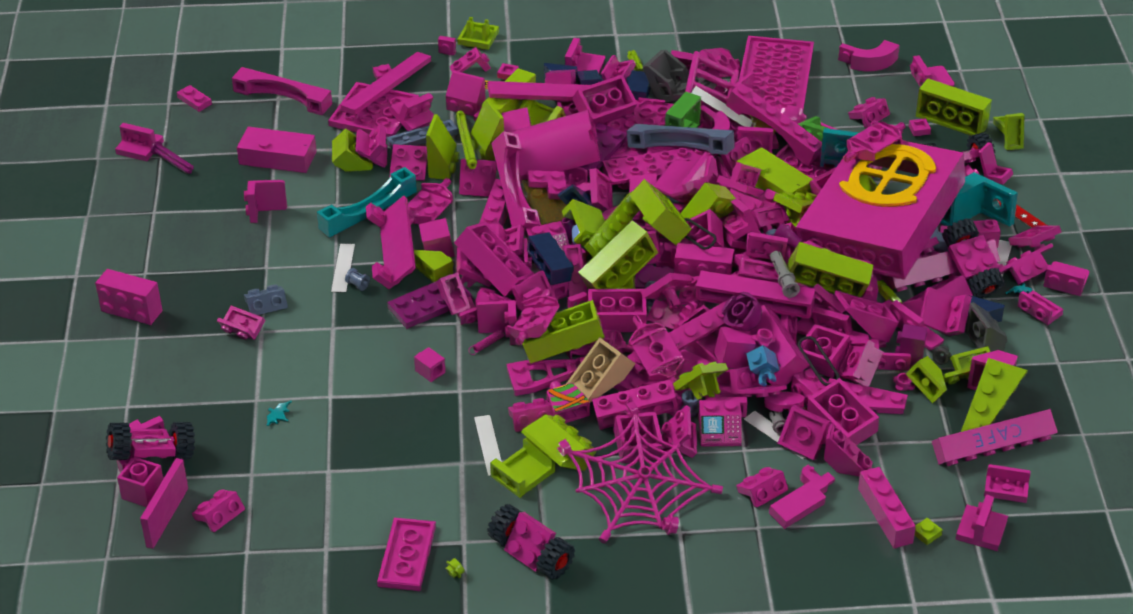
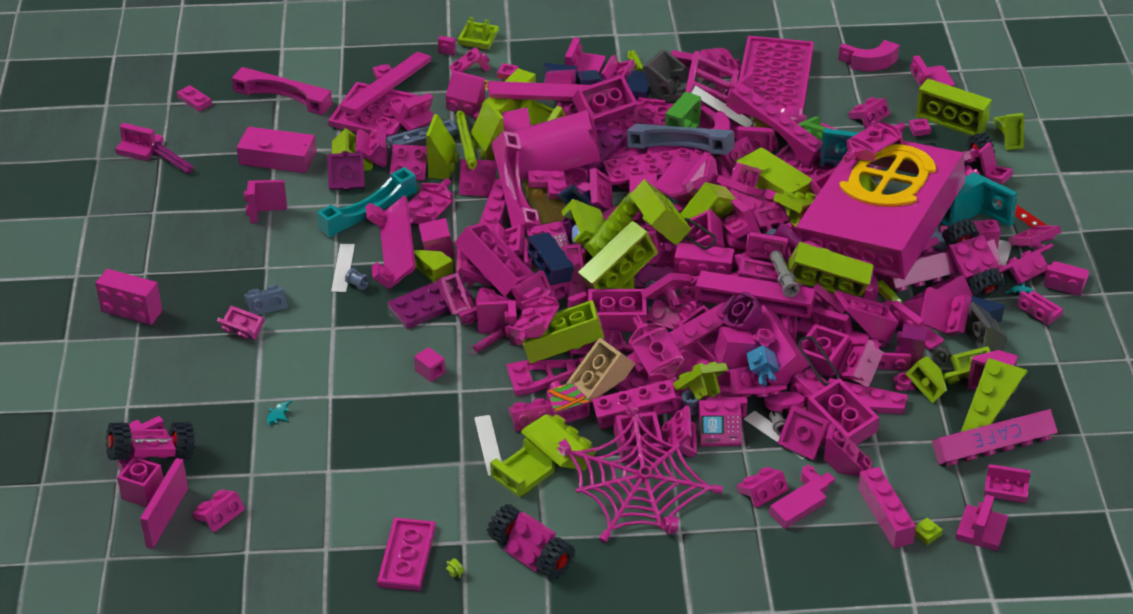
(346, 171): none -> magenta plate

